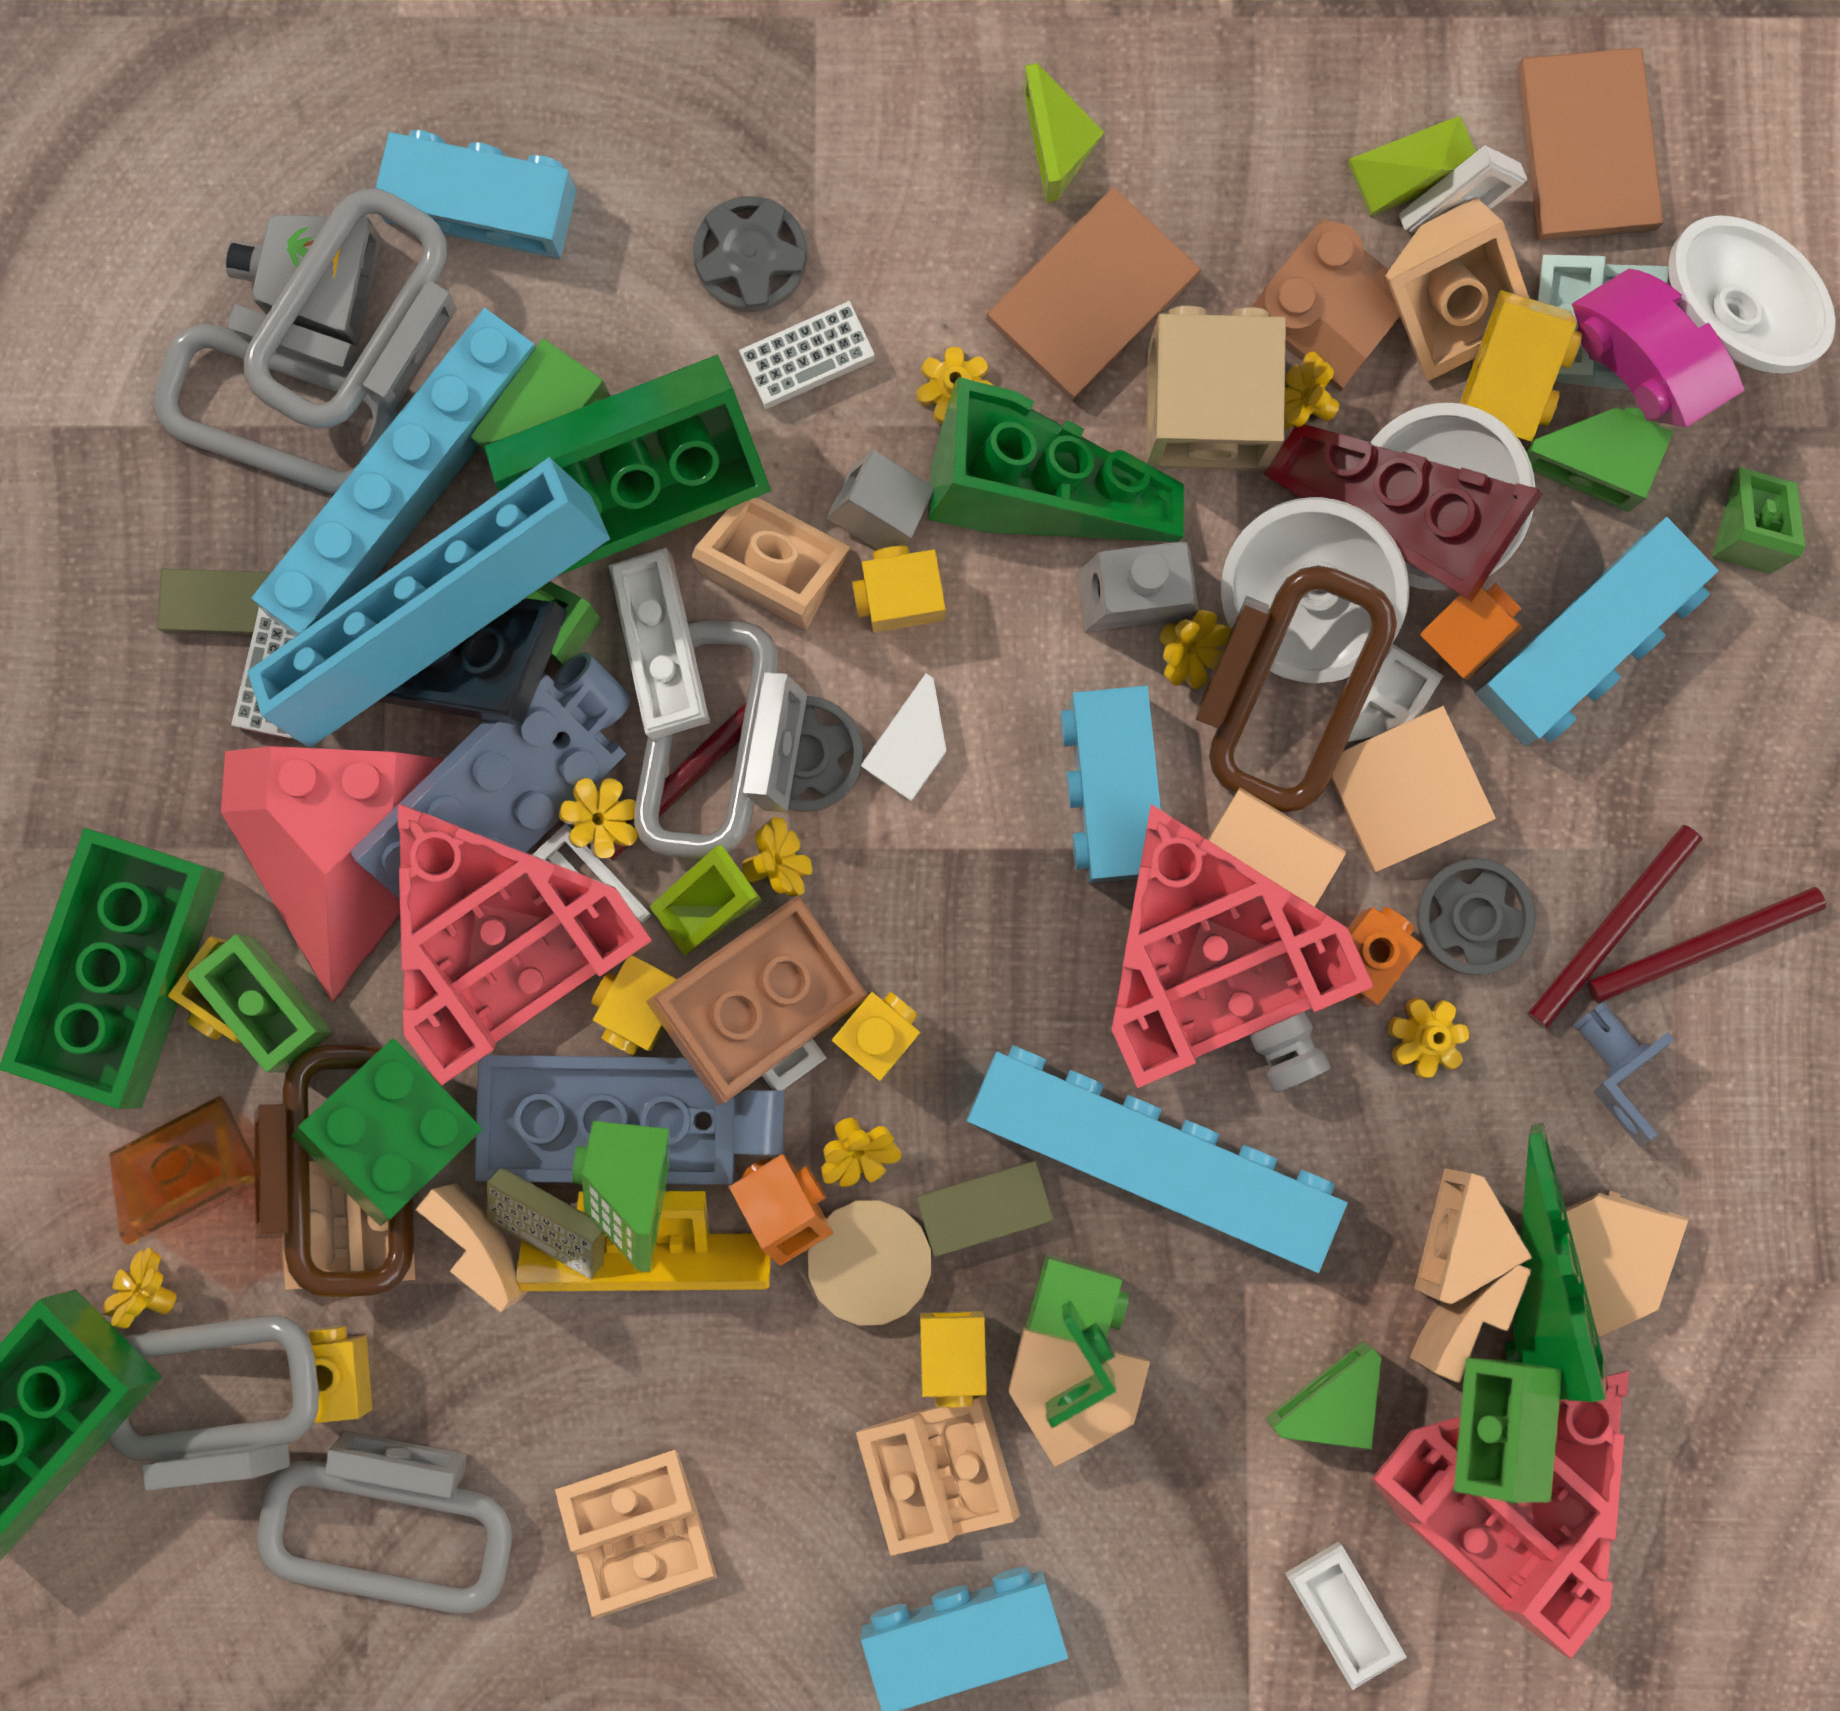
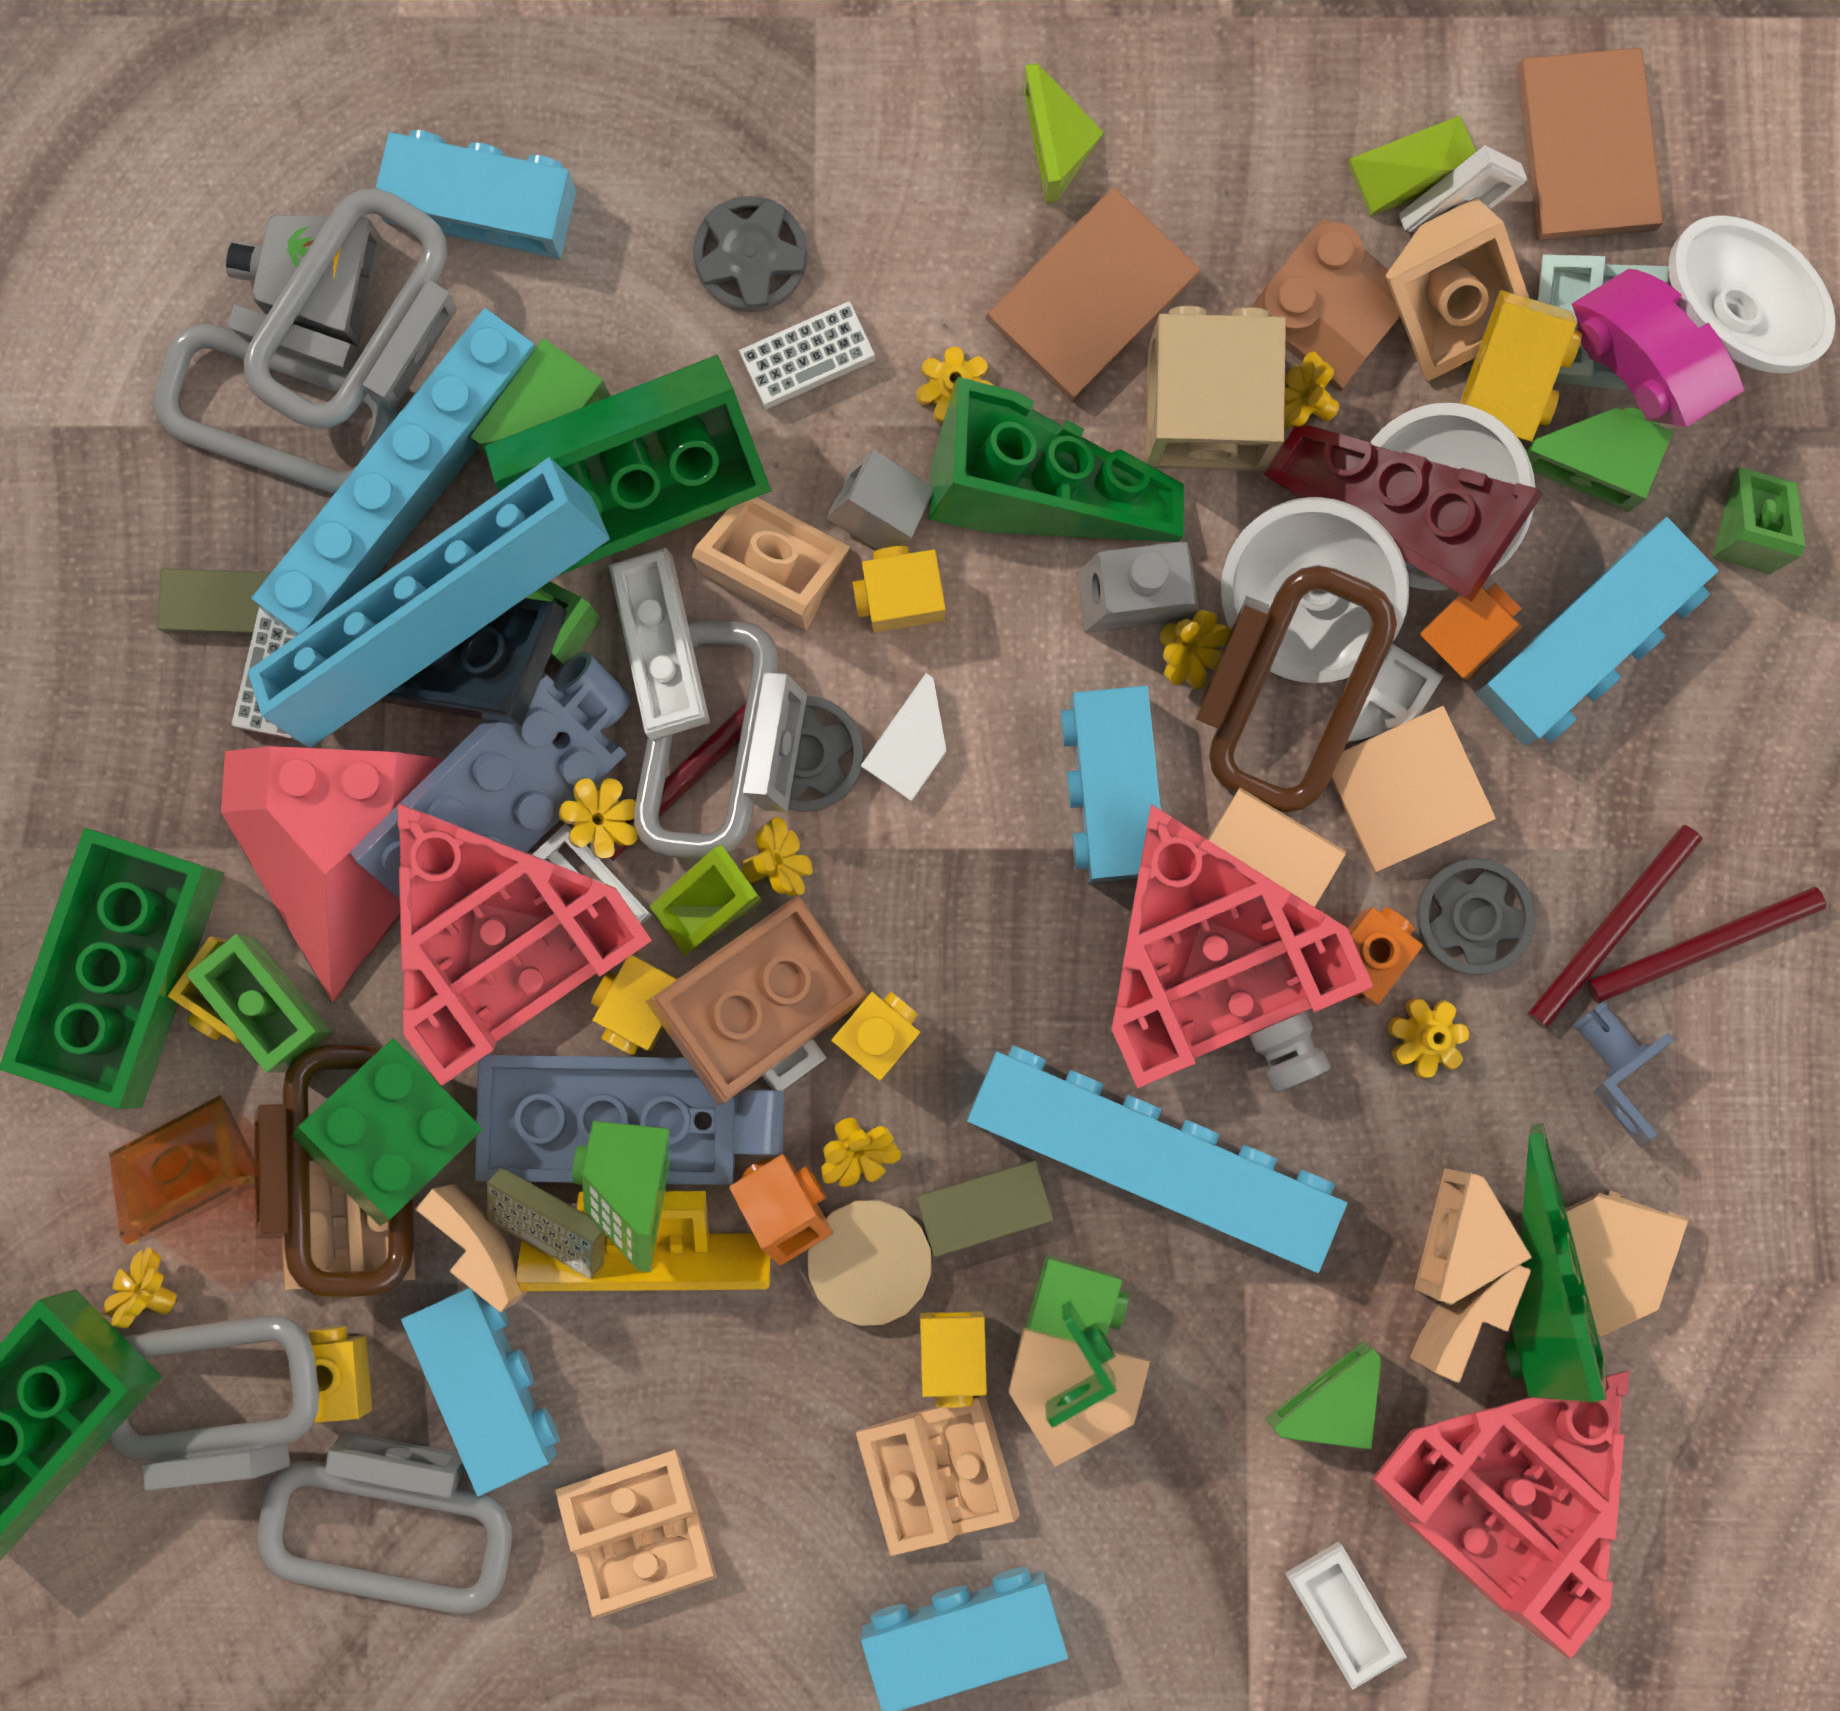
(482, 1389): none -> medium azure brick
(1508, 1430): bright green brick -> none

